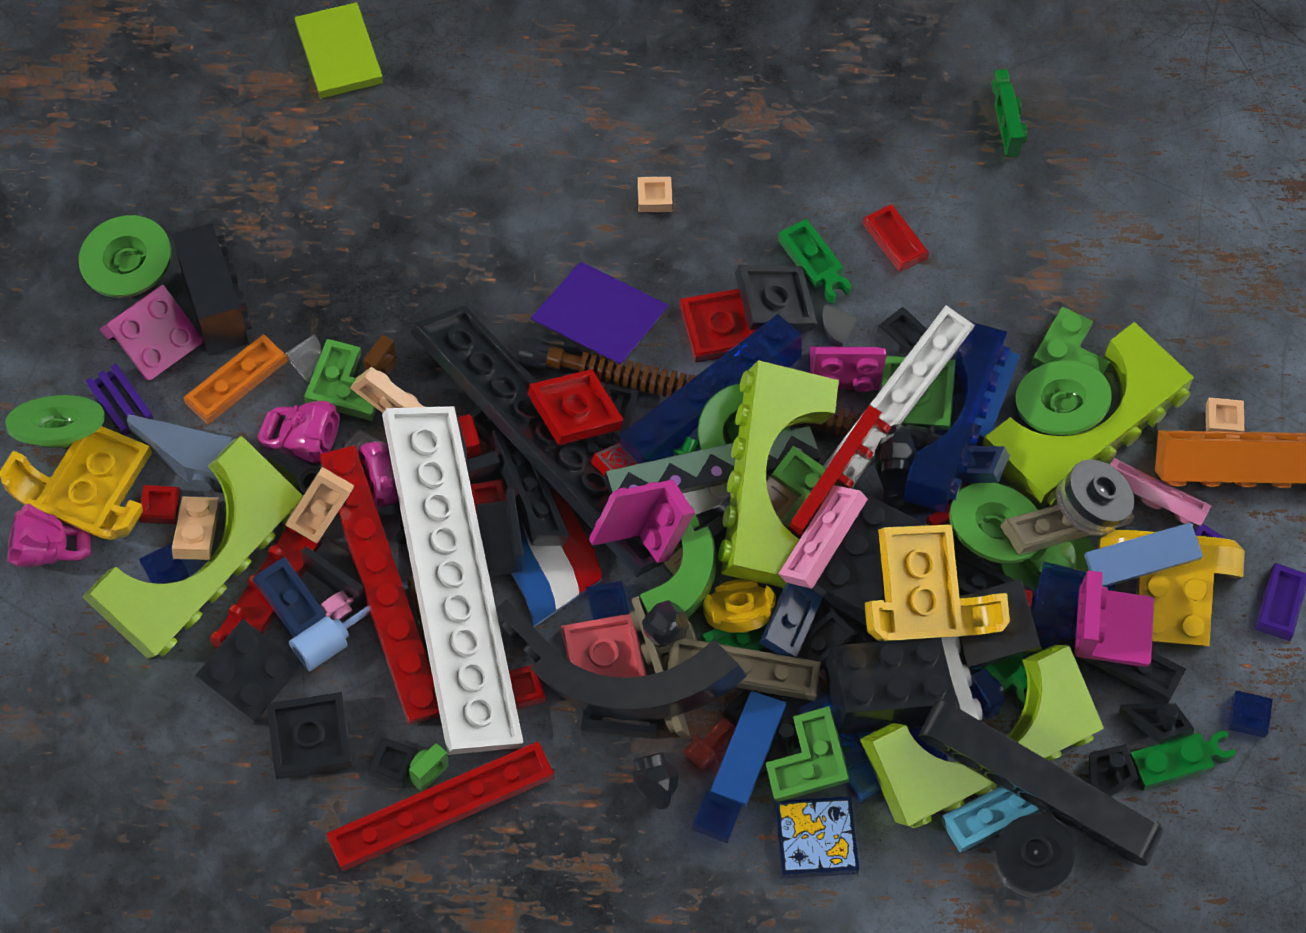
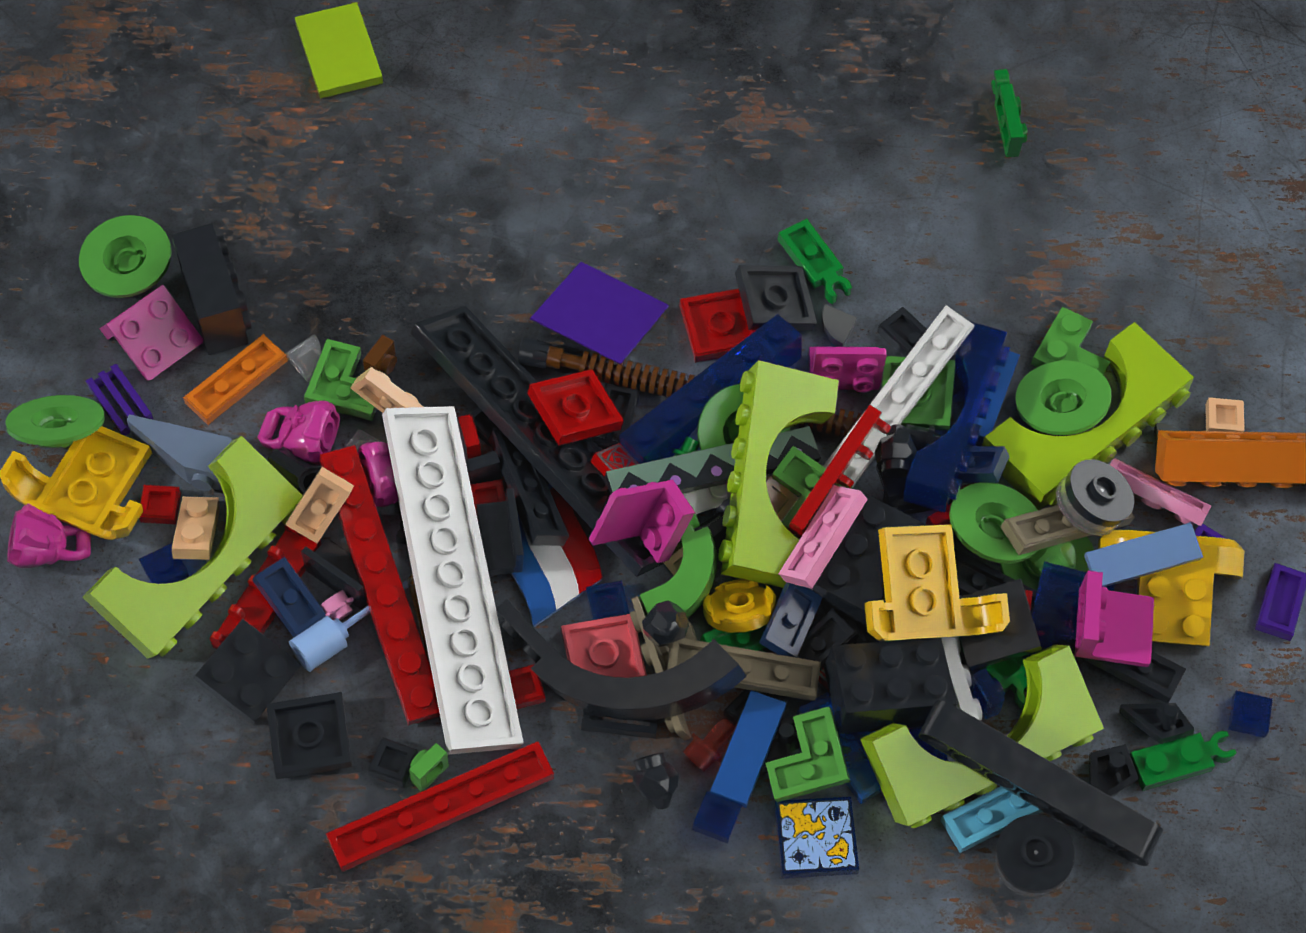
(654, 194): light nougat plate -> none
(895, 238): red tile -> none

